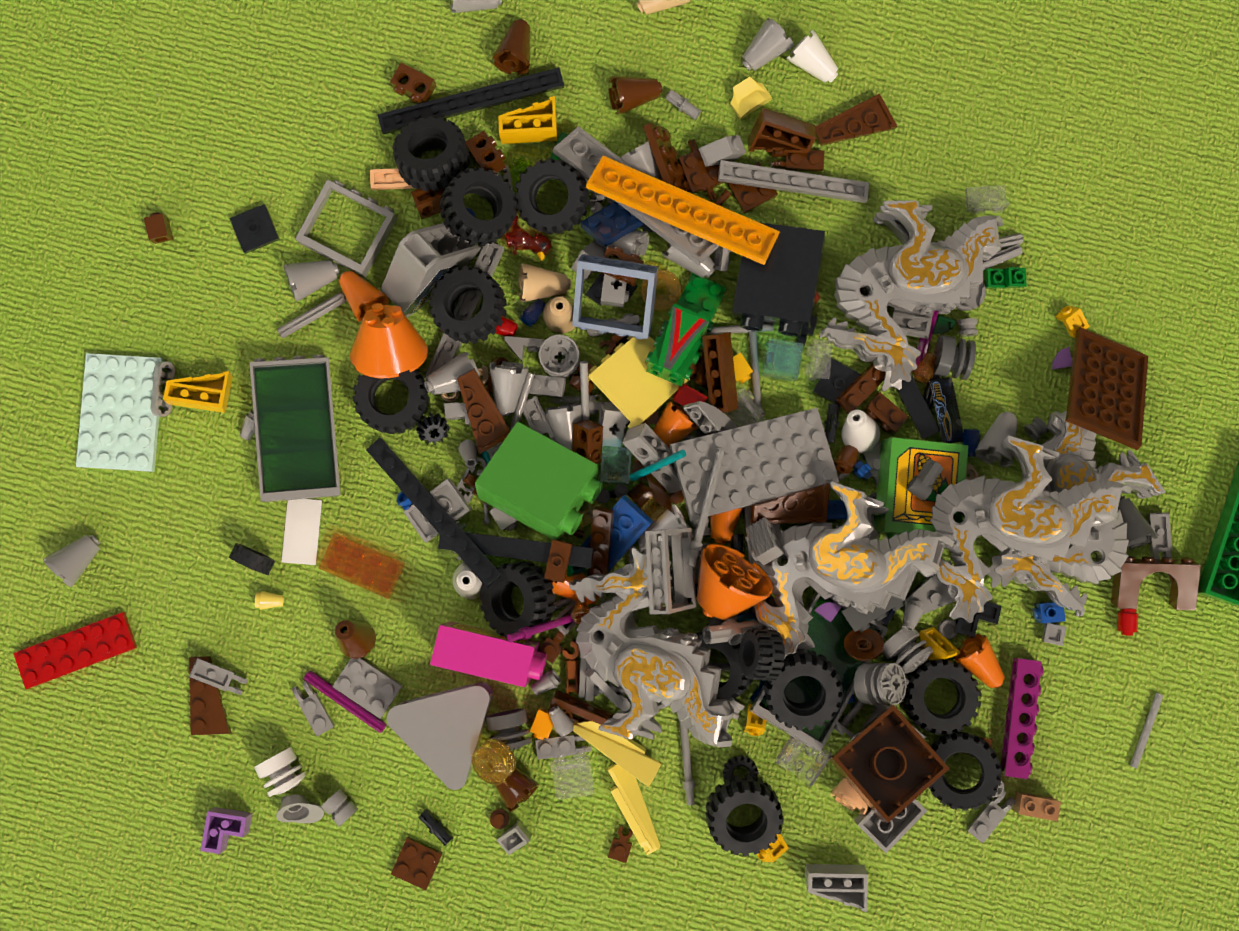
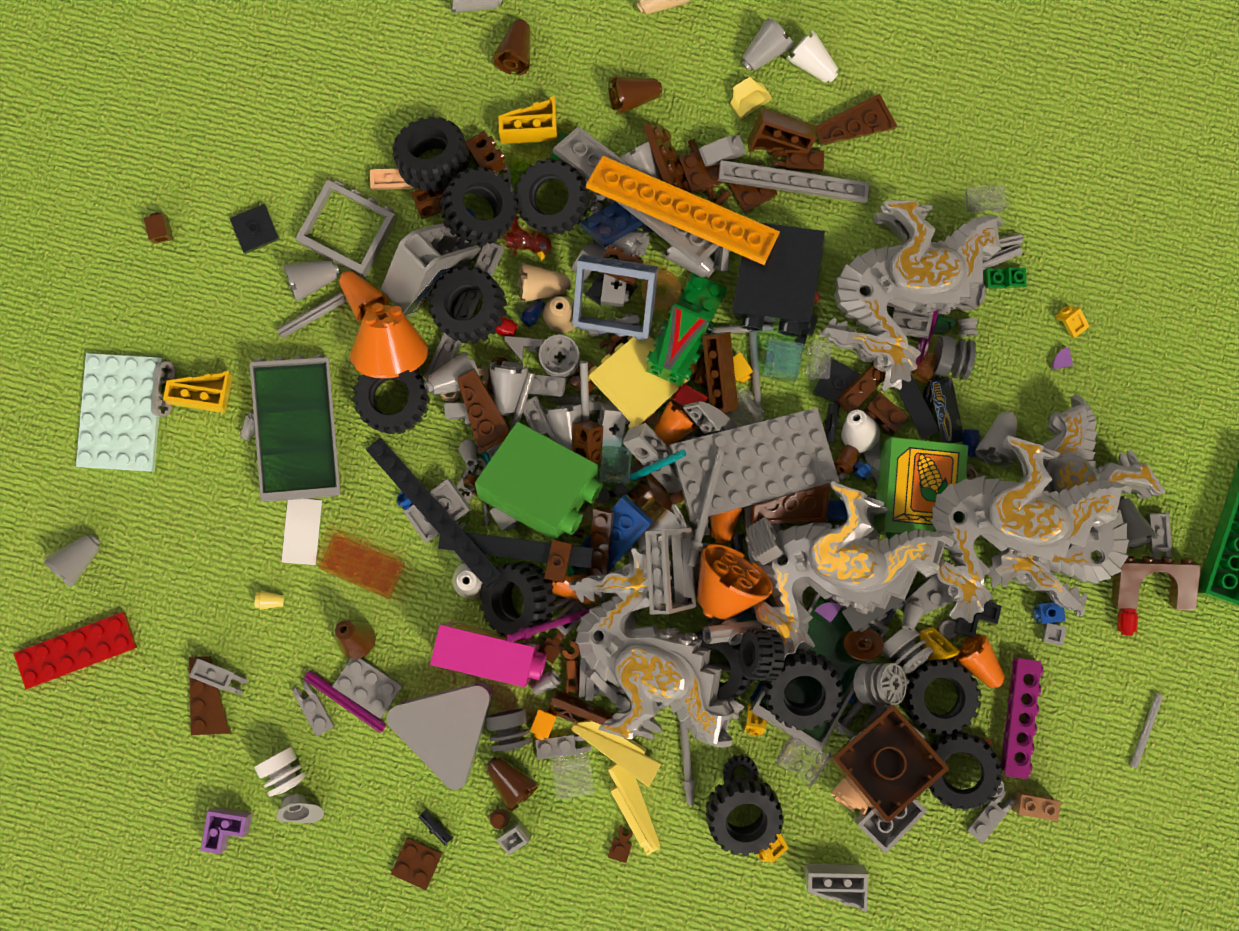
(252, 559): black tyre -> none
(339, 807): light grey wheel -> none
(416, 80): reddish brown brick -> none
(437, 424): black gear -> none
(473, 100): black plate -> none
(493, 761): clear yellow wheel -> none
(561, 721): light grey cone -> none
(579, 610): clear orange cone -> none
(683, 104): light grey axle -> none
(922, 484): dark grey piece -> none
(1036, 429): dark grey wheel -> none
(1107, 389): reddish brown plate -> none

